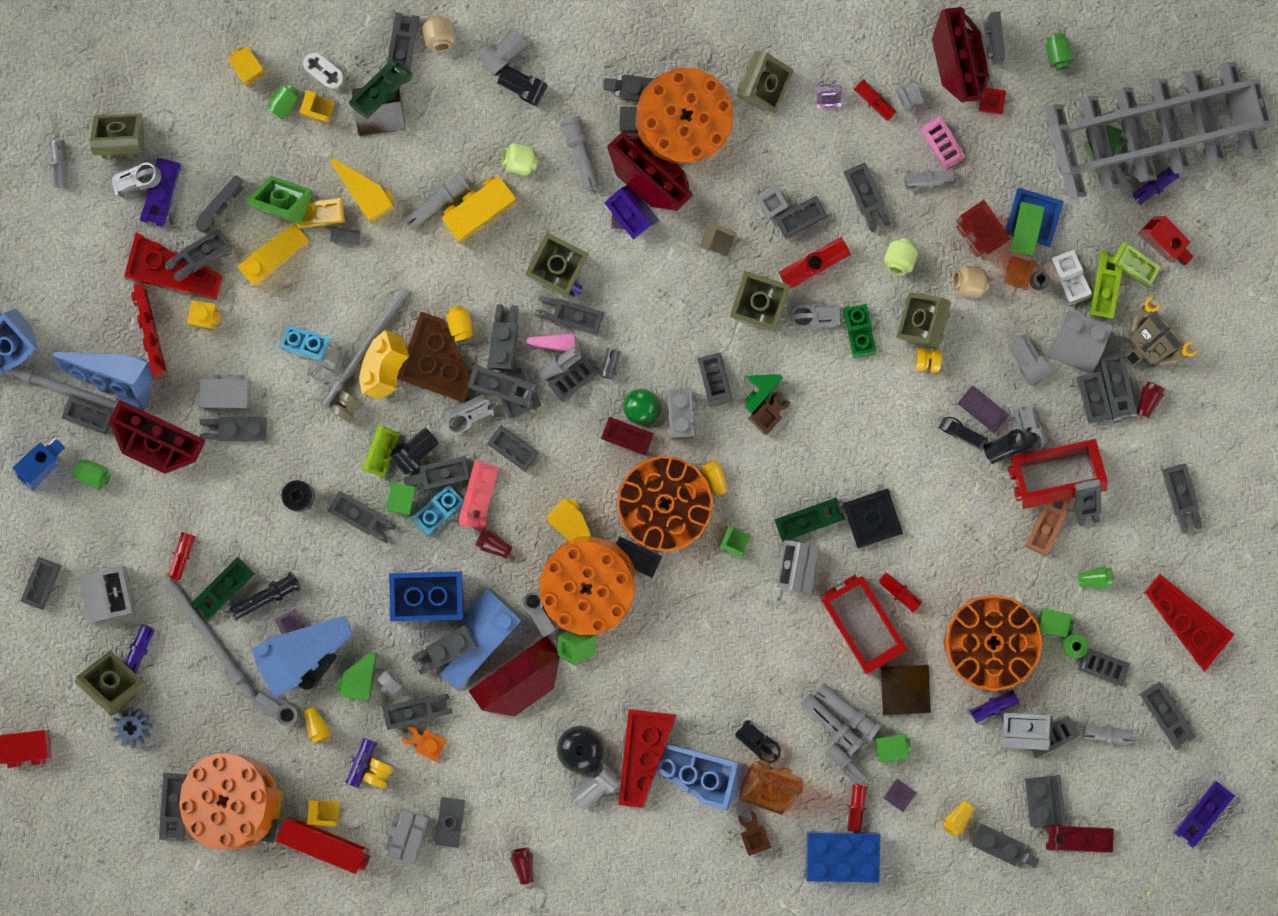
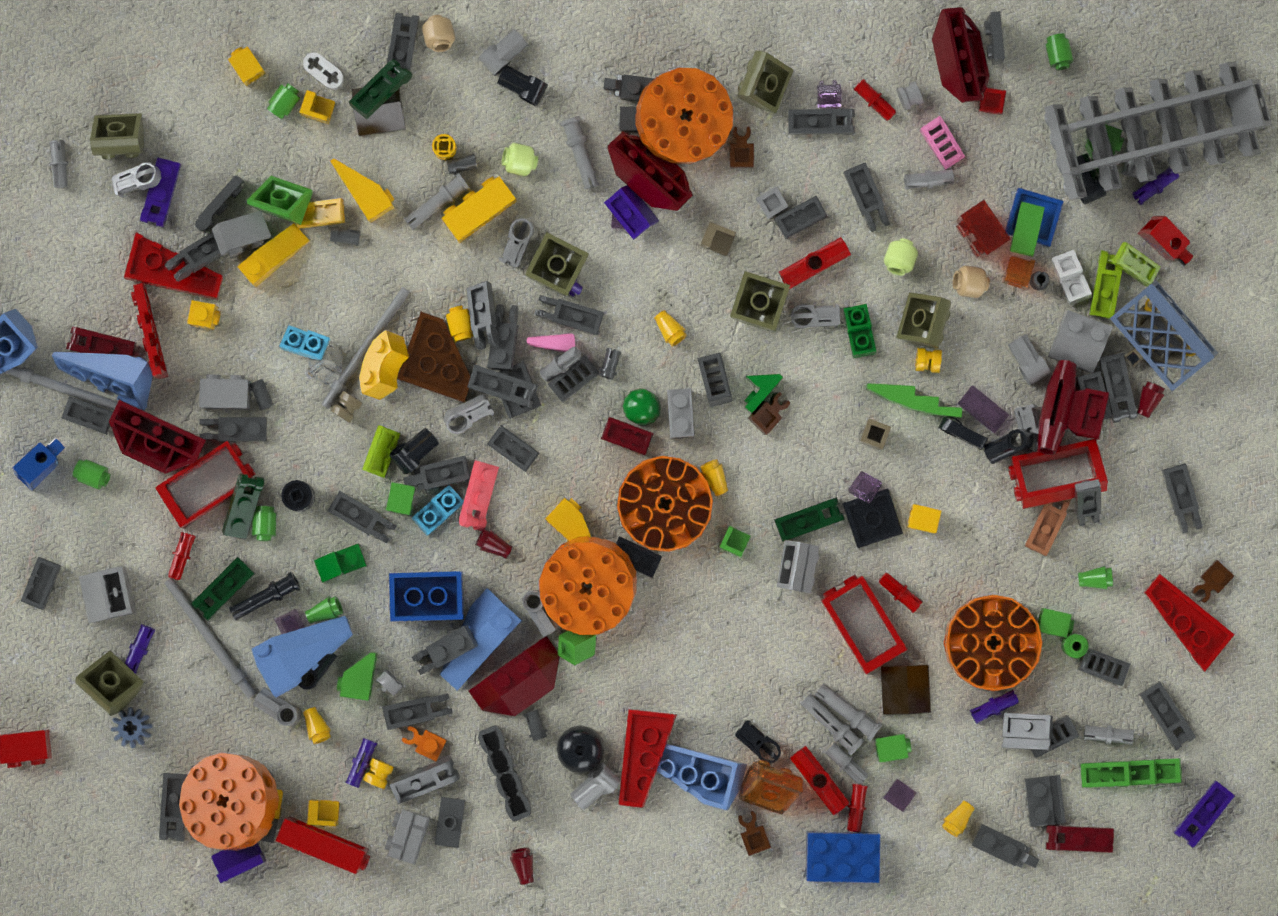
(99, 343): none -> dark red plate
(204, 483): none -> clear window
(234, 862): none -> dark purple panel
(241, 233): none -> light grey brick
(242, 506): none -> dark green plate
(261, 394): none -> dark grey pin
(264, 523): none -> bright green brick
(325, 610): none -> bright green cone
(340, 562): none -> green slope
(424, 780): none -> dark grey plate
(444, 147): none -> yellow wheel
(461, 164): none -> dark grey pin
(482, 314): none -> dark grey hinge
(507, 779): none -> dark grey brick
(516, 246): none -> light grey piece
(535, 725): none -> dark grey pin
(671, 330): none -> yellow cone
(741, 152): none -> reddish brown plate
(820, 121): none -> dark grey plate
(829, 793): none -> red piece
(865, 487): none -> clear purple tile
(875, 434): none -> dark tan brick
(905, 397): none -> bright green slope
(923, 518): none -> yellow panel
(1066, 409): none -> dark red plate
(1091, 182): none -> black piece
(1131, 772): none -> bright green slope
(1180, 322): none -> sand blue fence
(1215, 579): none -> reddish brown plate

